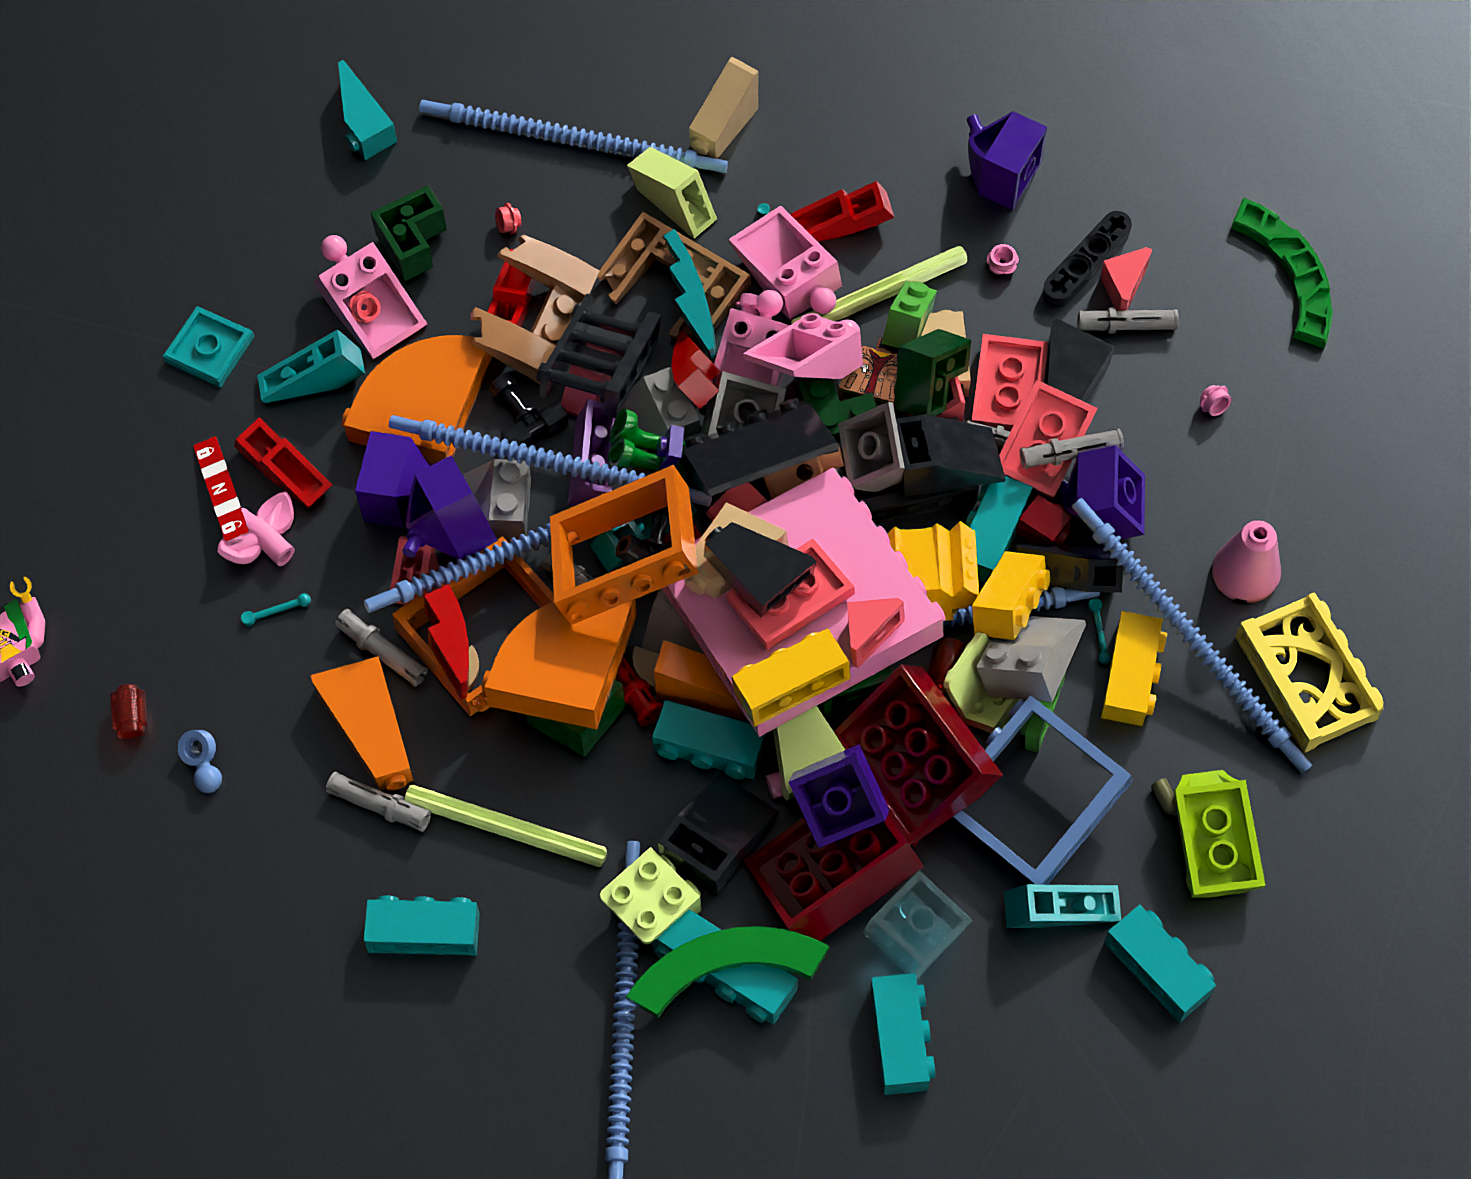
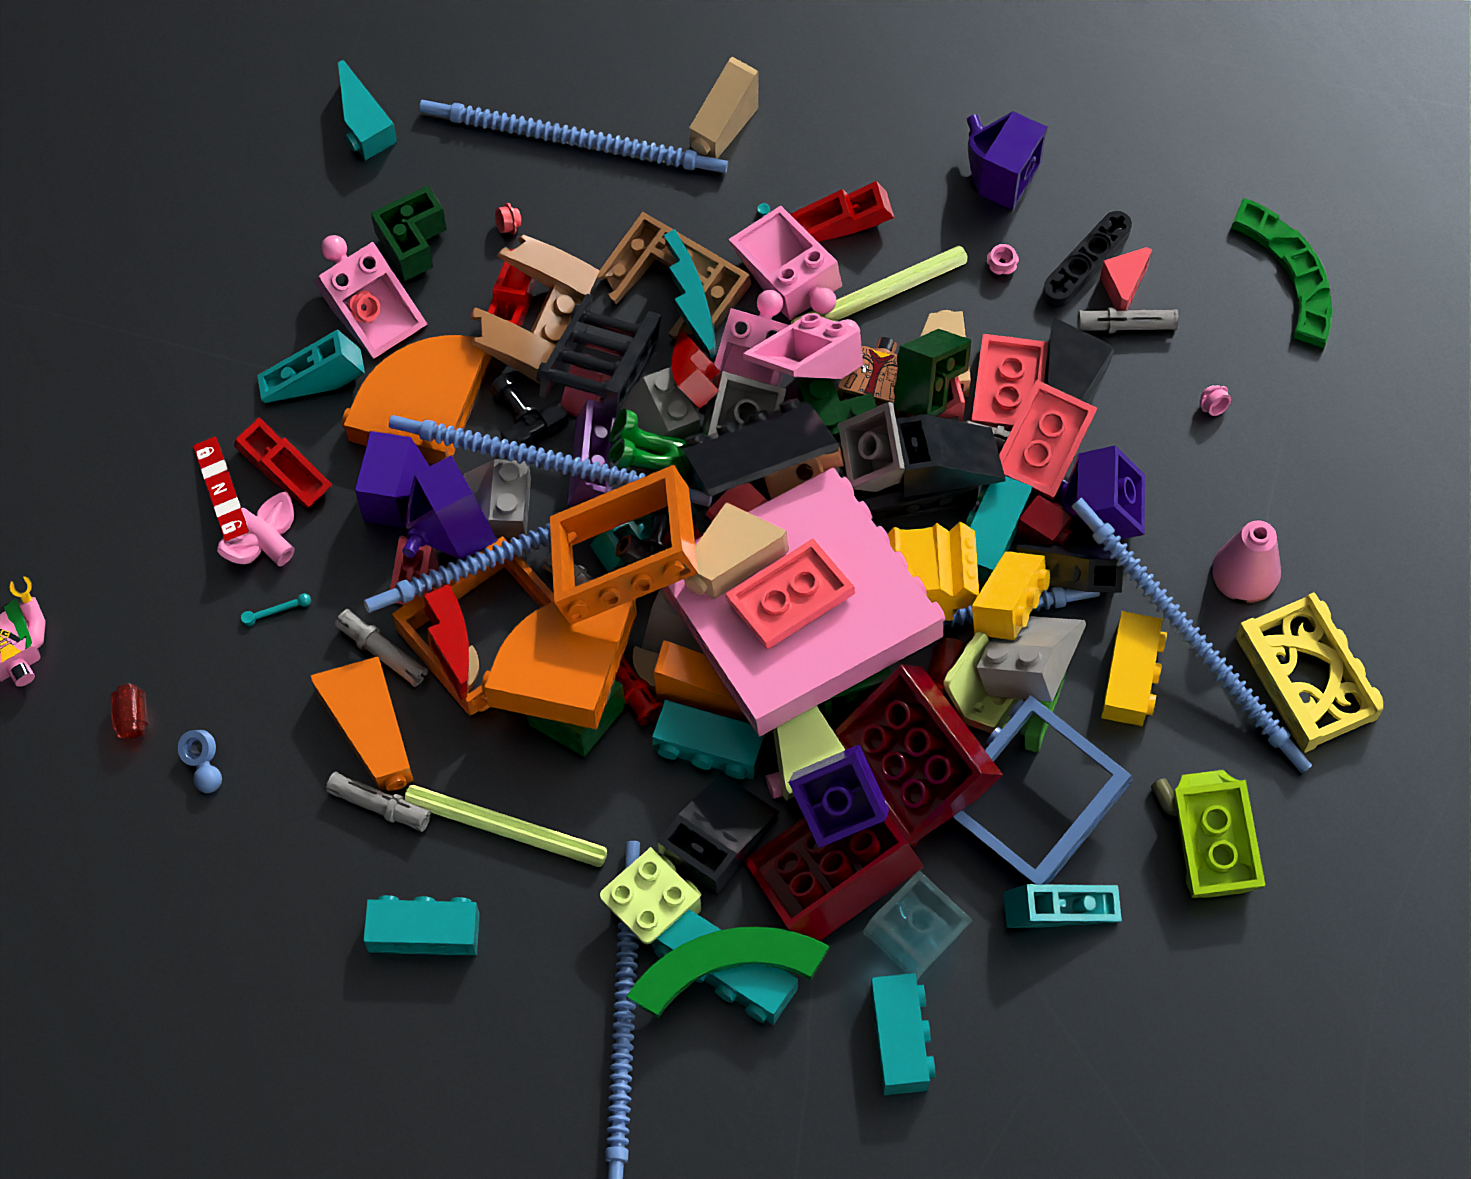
(208, 346): teal tile -> none
(670, 447): dark purple plate -> none
(674, 190): yellowish green slope -> none
(748, 303): bright pink plate -> none
(757, 565): black slope -> none
(791, 676): yellow brick -> none
(871, 625): coral slope -> none
(908, 314): bright green piece -> none
(1058, 451): light grey pin -> none
(1095, 607): teal hinge -> none
(1160, 962): teal brick -> none

